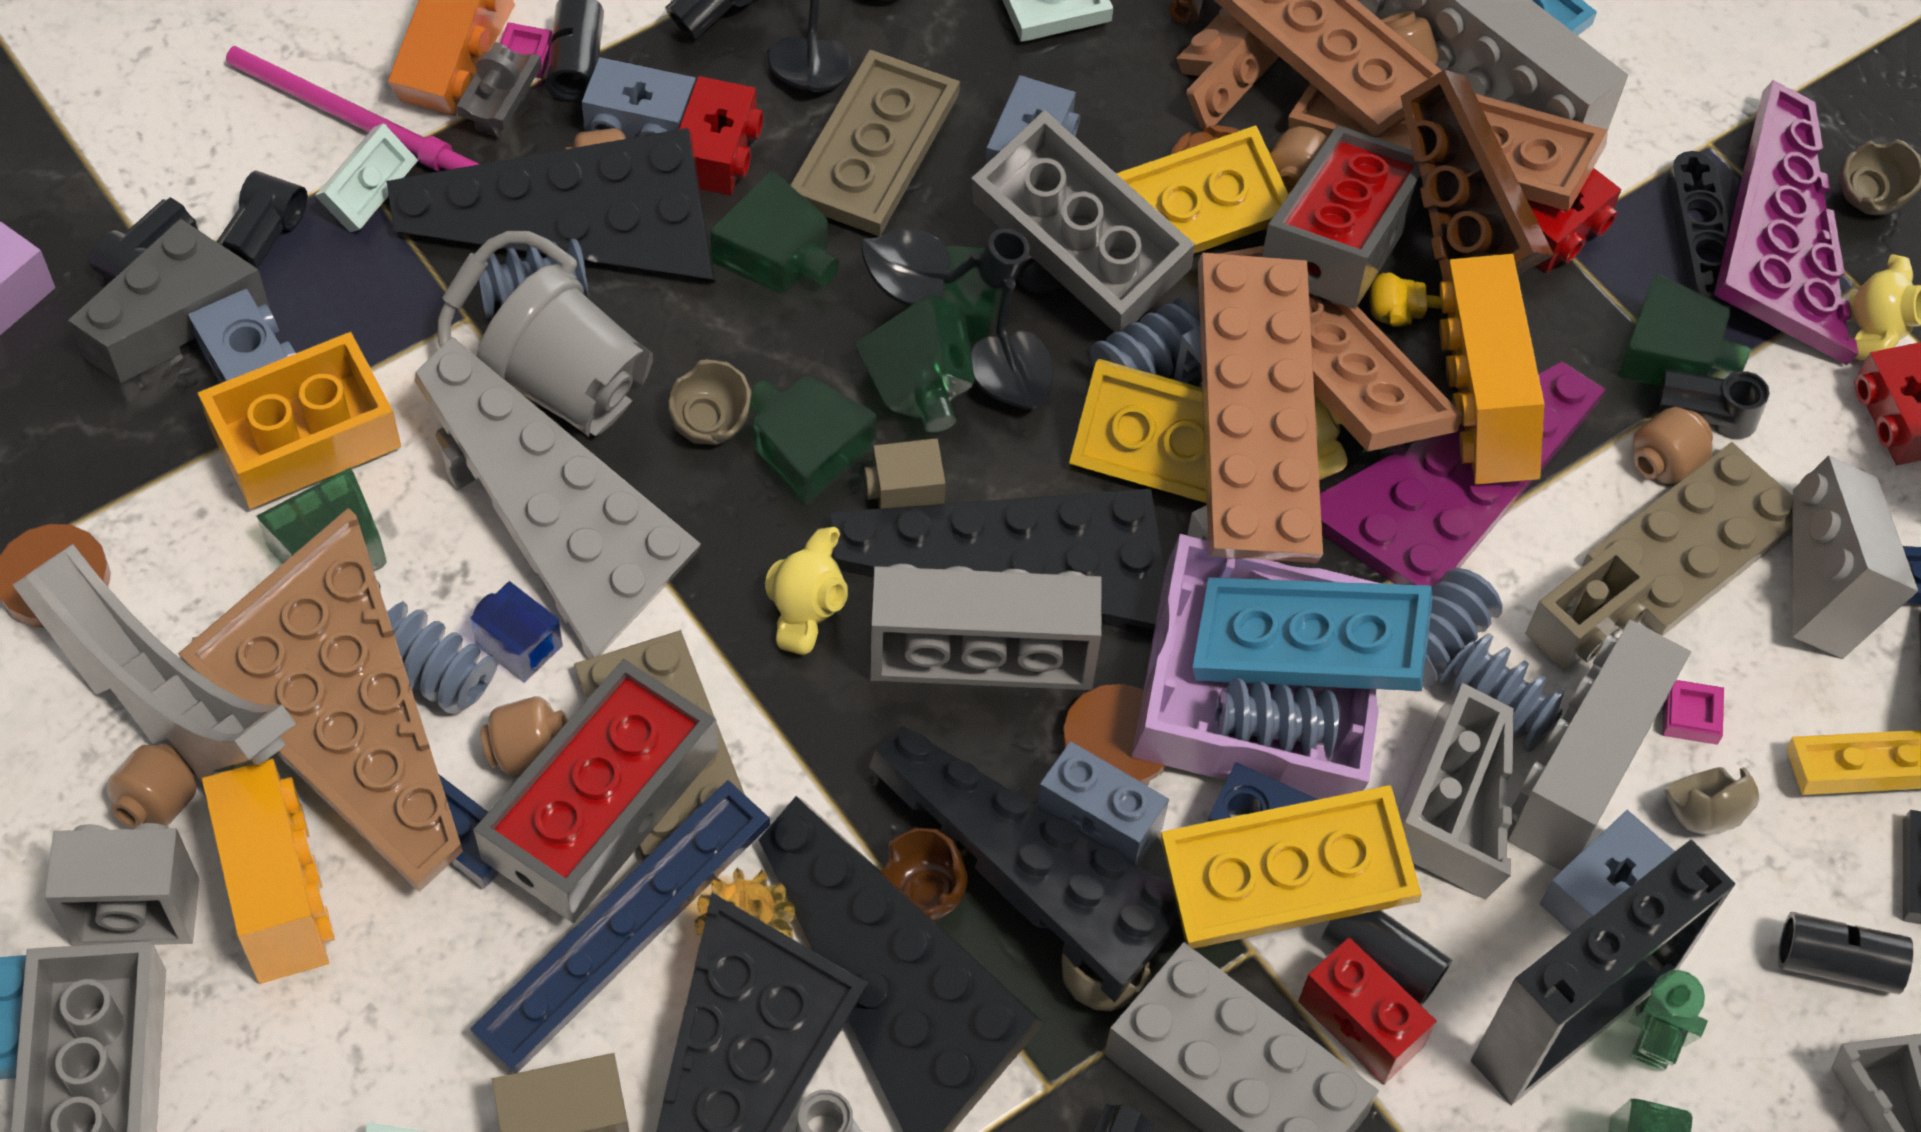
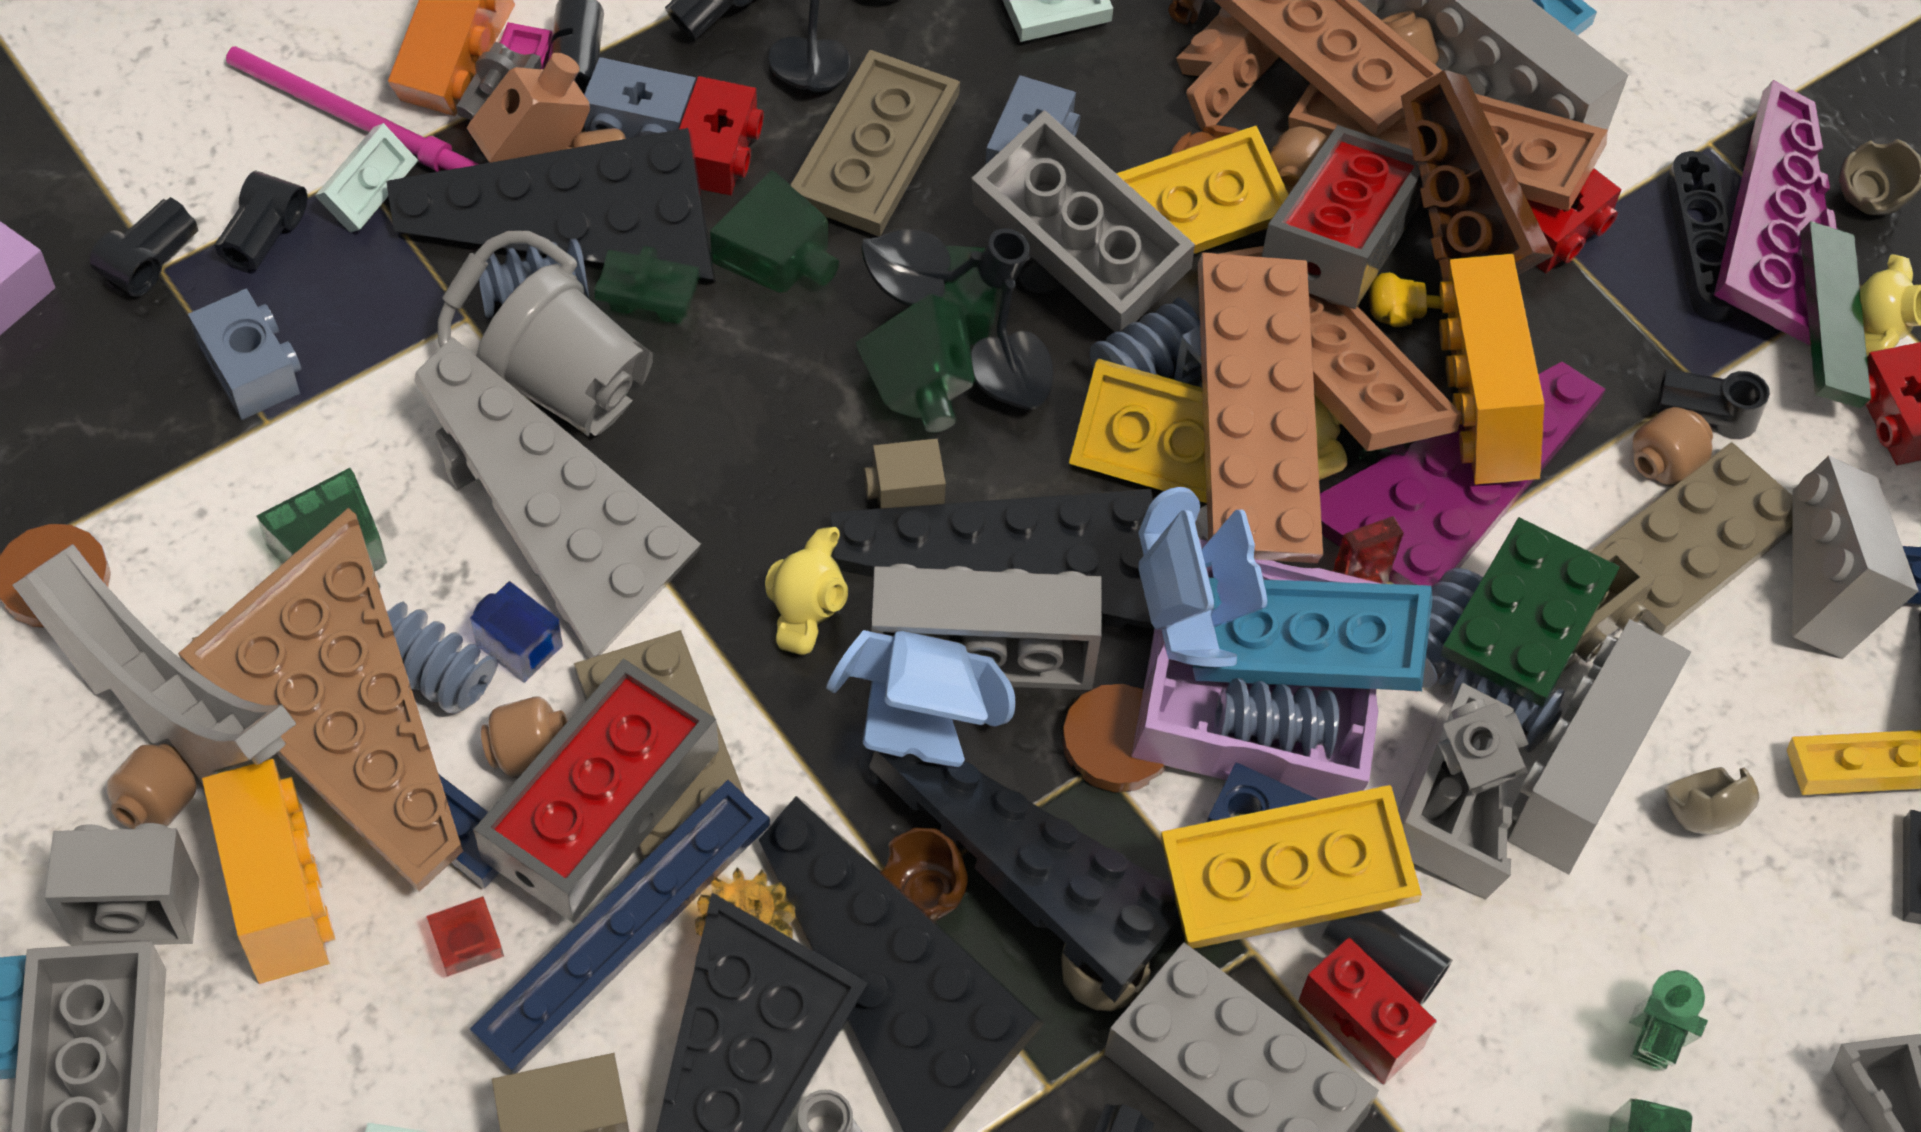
(146, 307): dark grey wedge -> none
(300, 420): light orange brick -> none
(465, 936): none -> clear red plate
(531, 112): none -> nougat torso
(647, 284): none -> clear green hips
(709, 402): dark tan hair -> none
(810, 433): clear green torso -> none
(919, 690): none -> light blue piece
(1103, 802): sand blue brick -> none
(1178, 581): none -> light blue piece
(1370, 551): none -> clear red plate
(1484, 767): none -> light grey brick
(1530, 611): none -> dark green plate
(1600, 971): black window -> none
(1617, 855): sand blue brick -> none
(1681, 334): clear green torso -> none
(1694, 712): dark pink tile -> none
(1835, 315): none -> tile
(1845, 953): black pin -> none

